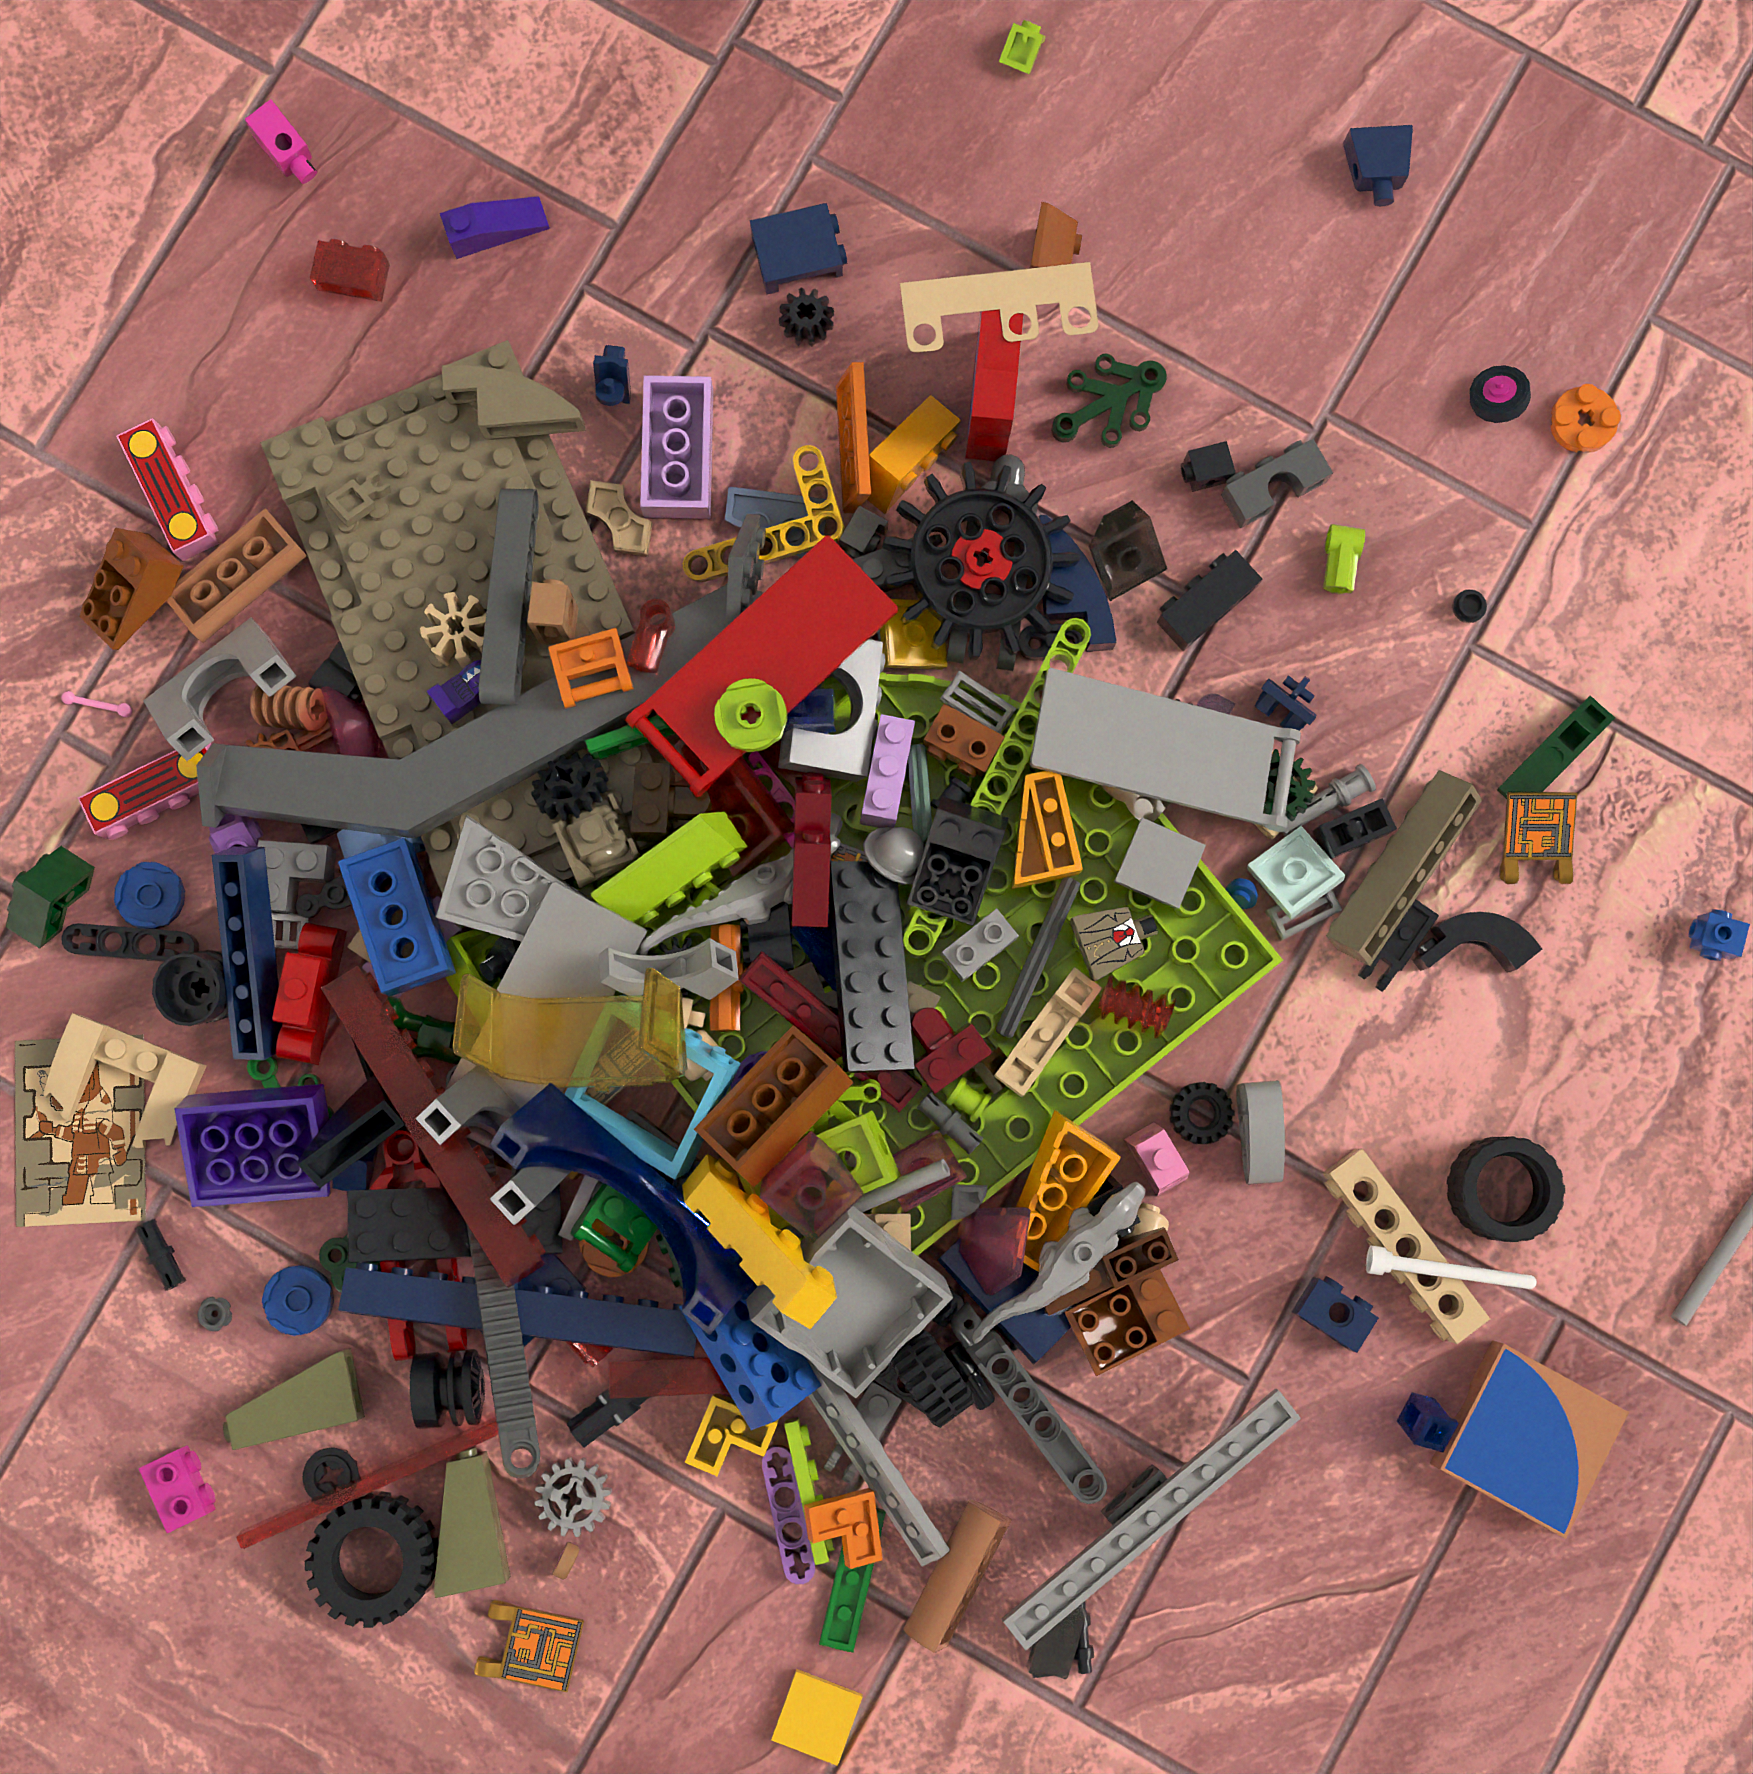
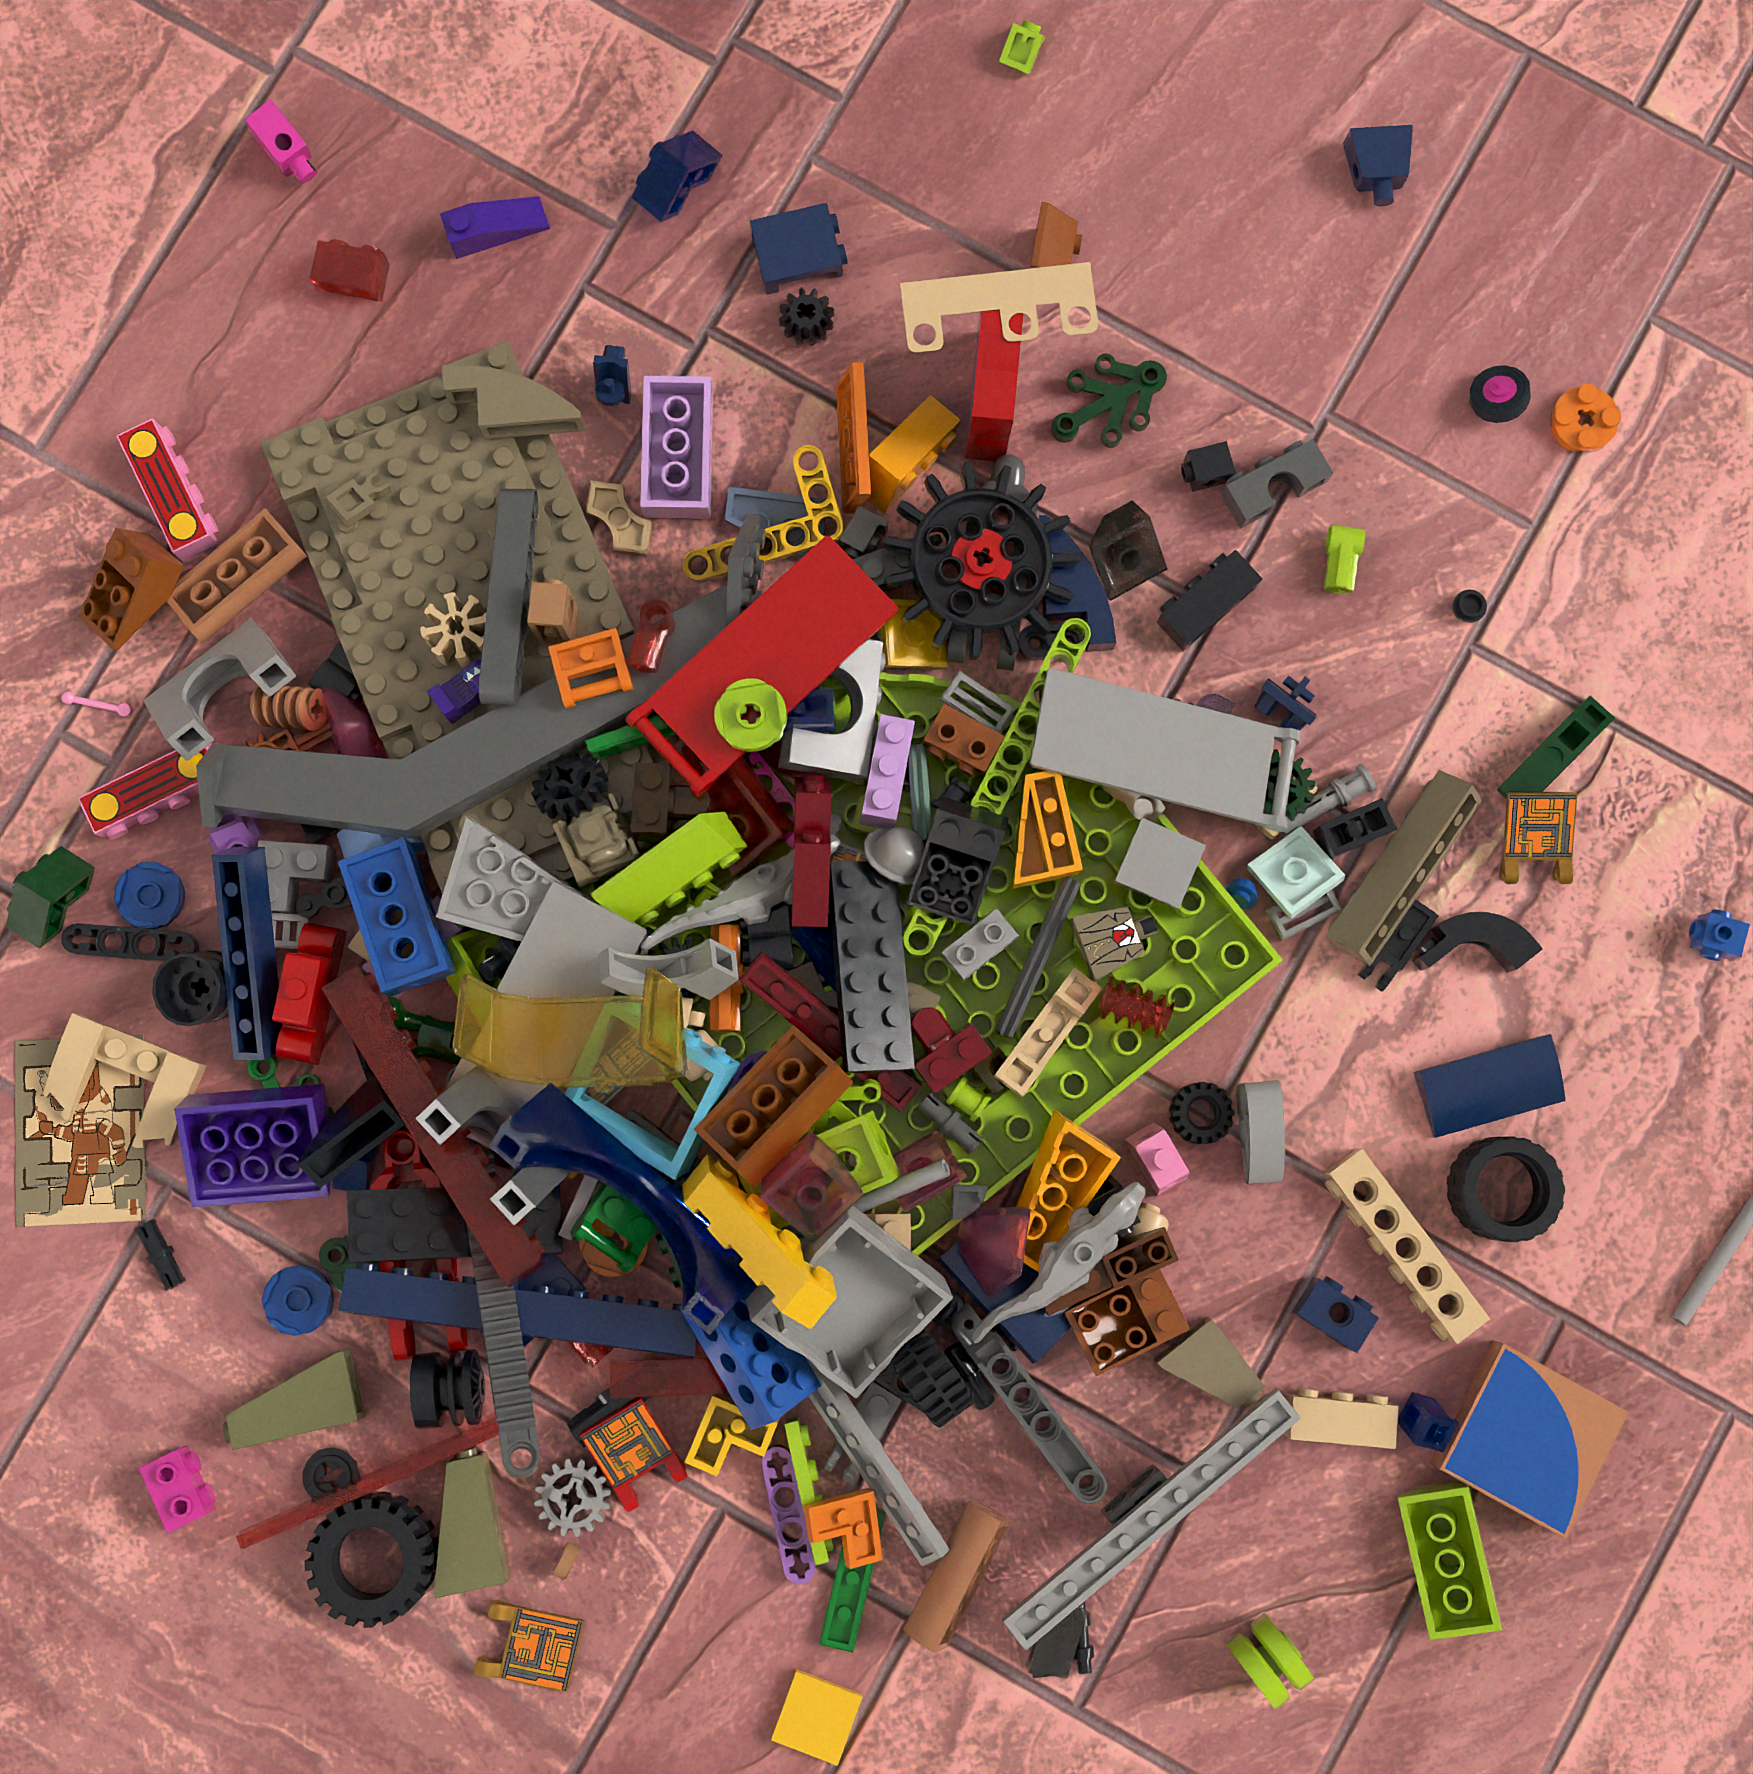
(208, 1320): dark grey plate -> none
(628, 1447): none -> flag
(673, 172): none -> clear blue brick
(1212, 1364): none -> dark tan slope
(1270, 1660): none -> lime wheel
(1343, 1419): none -> tan brick
(1381, 1261): white piece -> none
(1449, 1560): none -> lime brick
(1491, 1085): none -> dark blue slope

